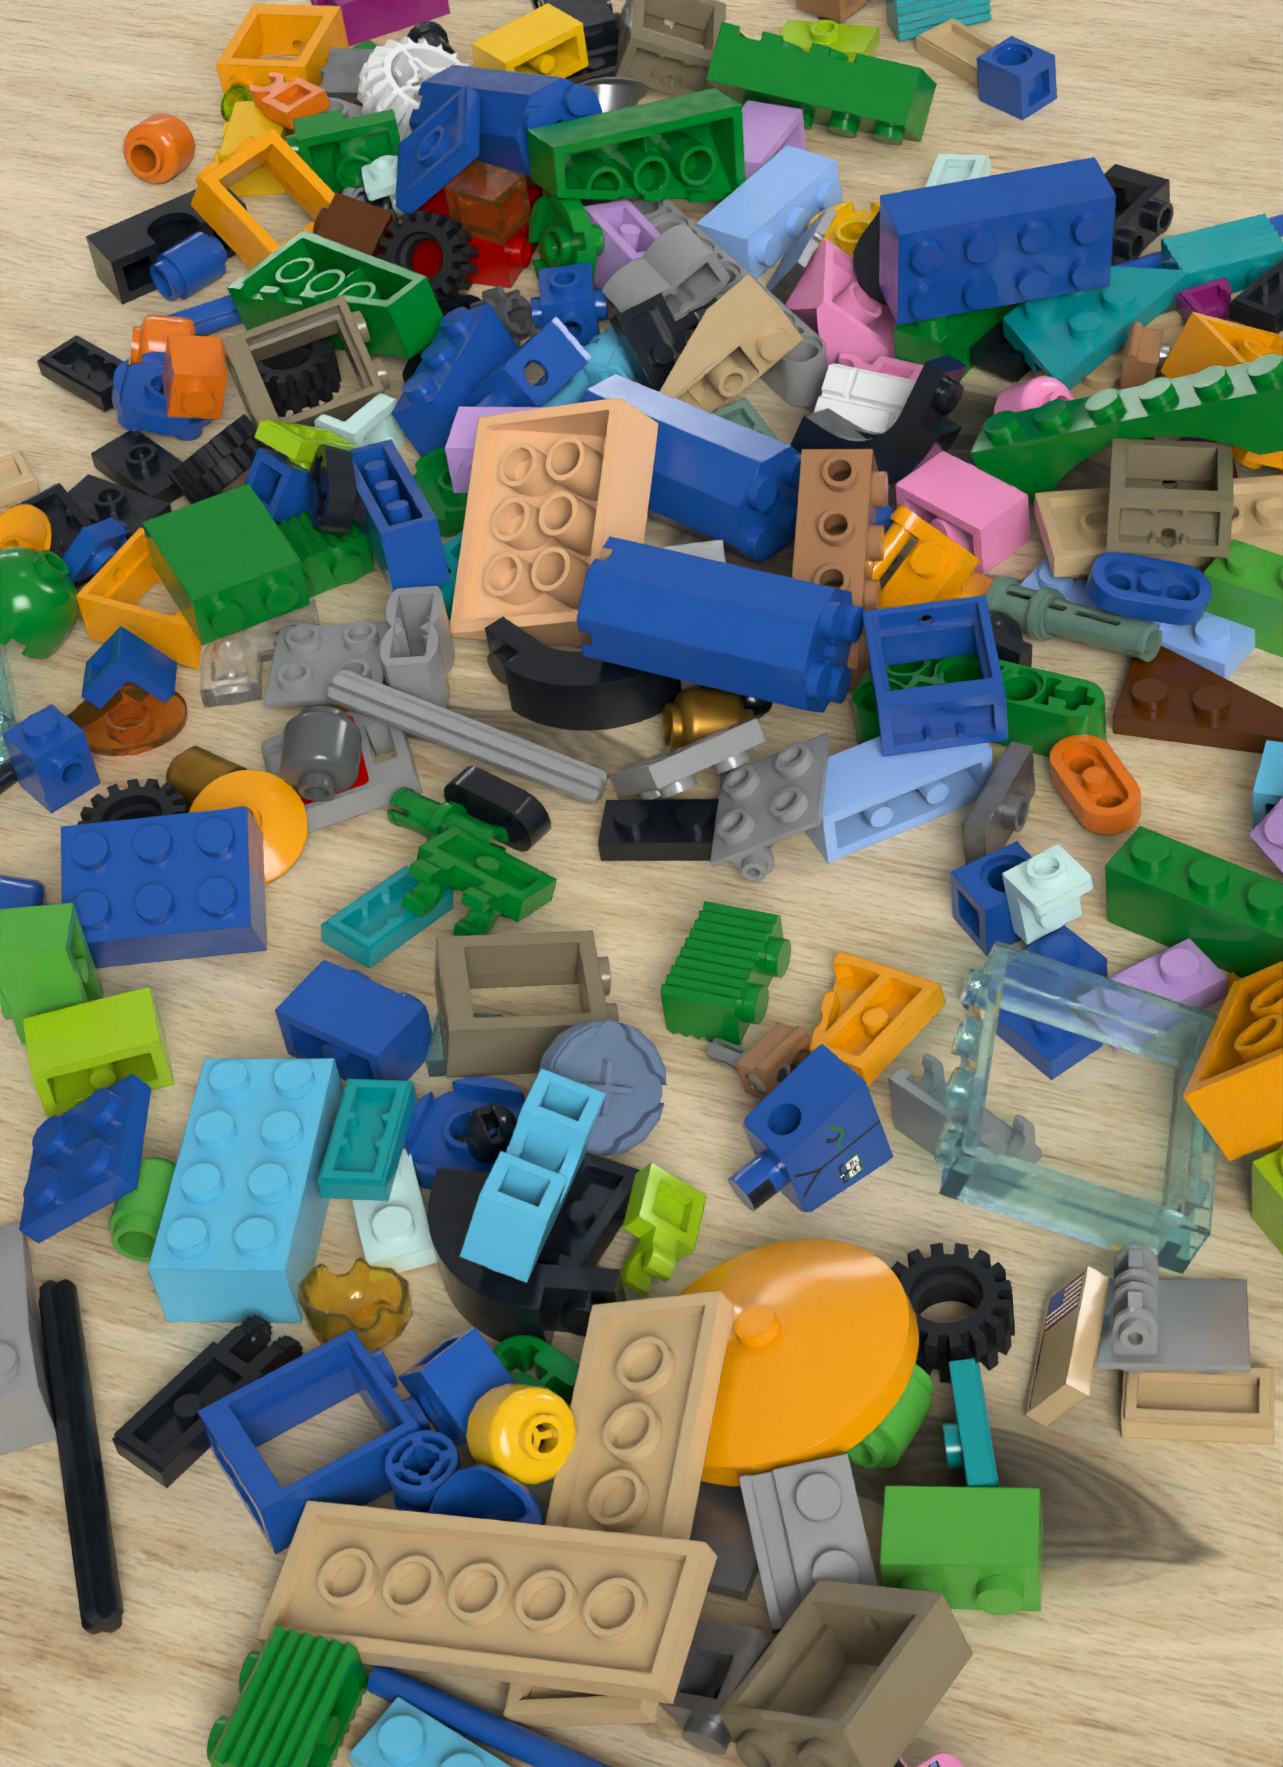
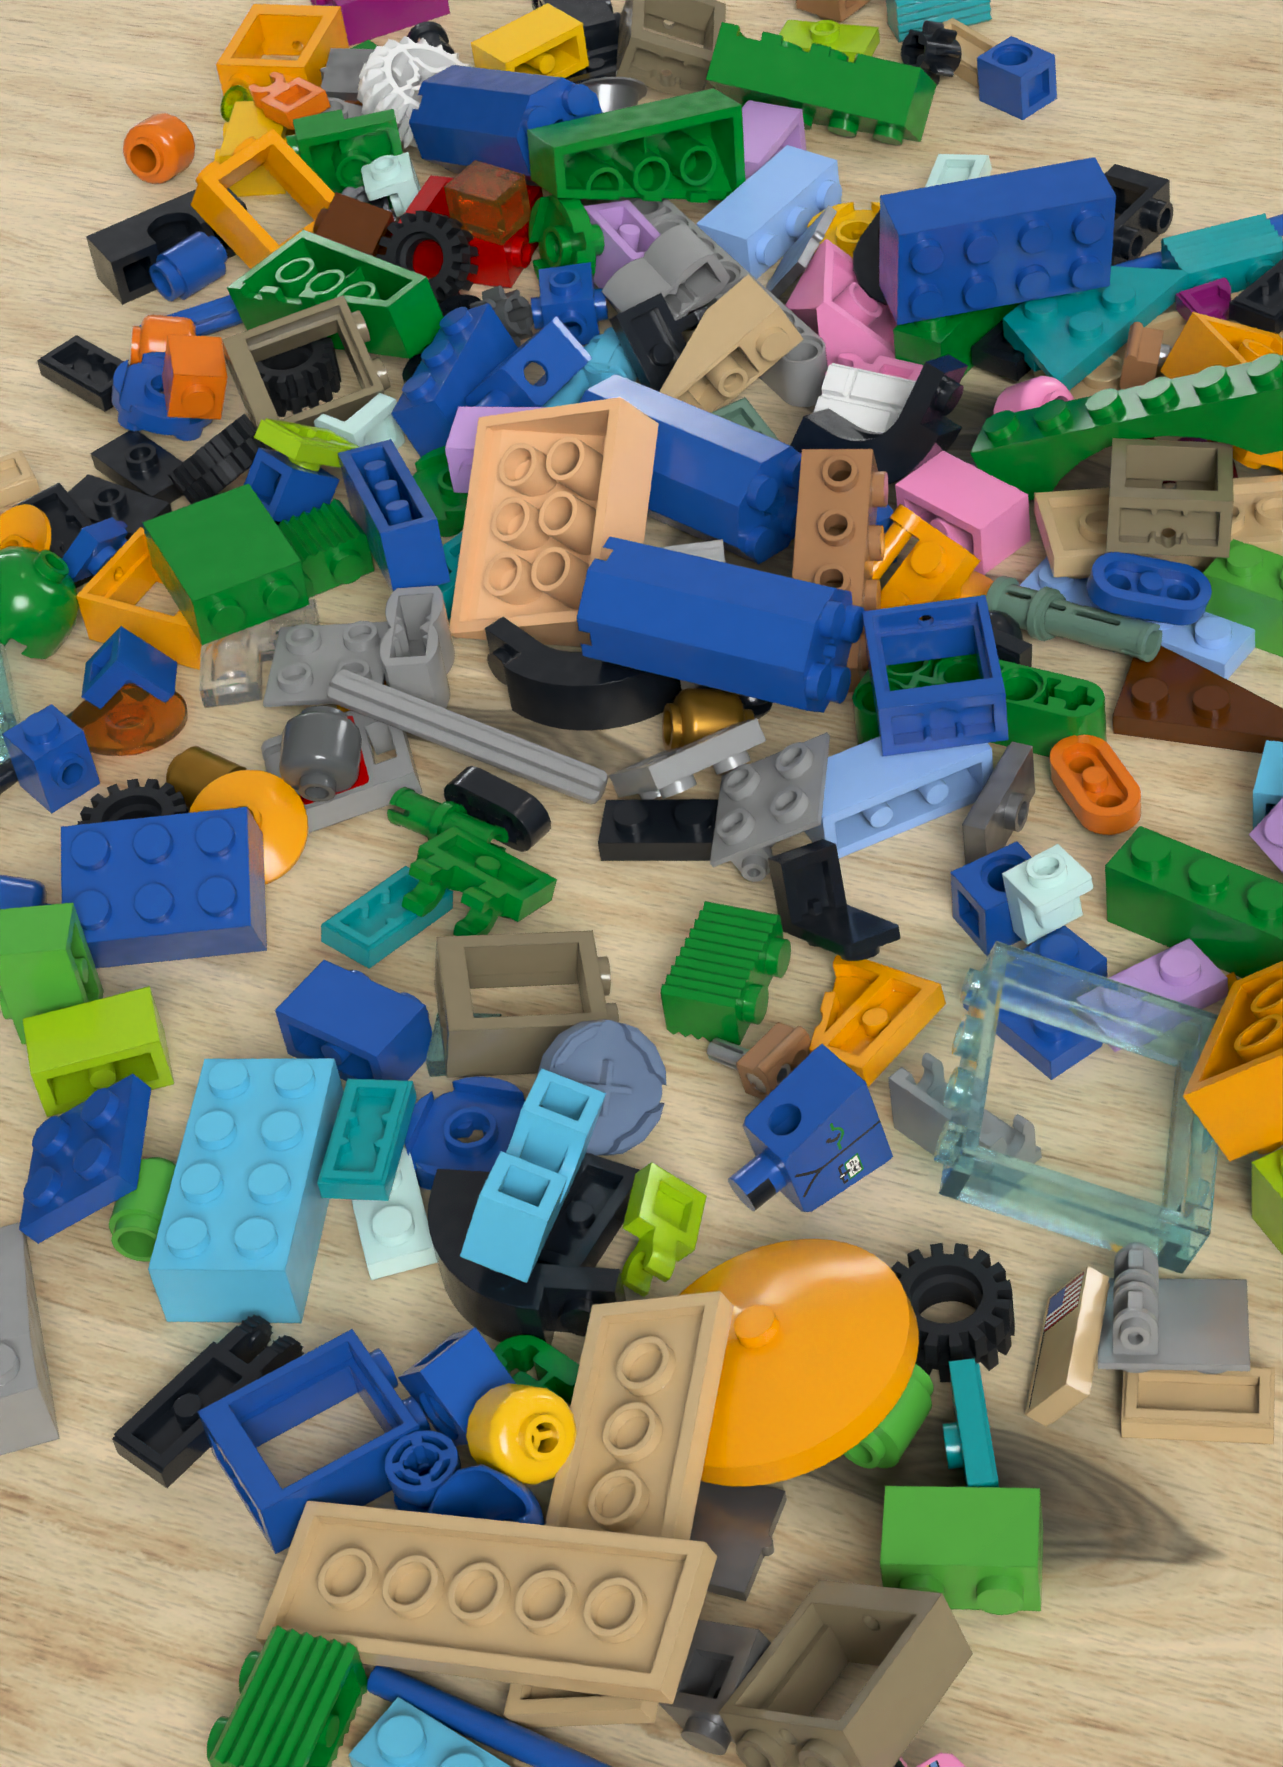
(80, 1459): black axle -> none
(332, 490): black beam -> none
(365, 1299): clear yellow hair -> none
(438, 150): blue tile -> none
(477, 1137): black hinge -> none
(805, 1531): light grey plate -> none
(815, 907): none -> black bracket
(932, 50): none -> black gear

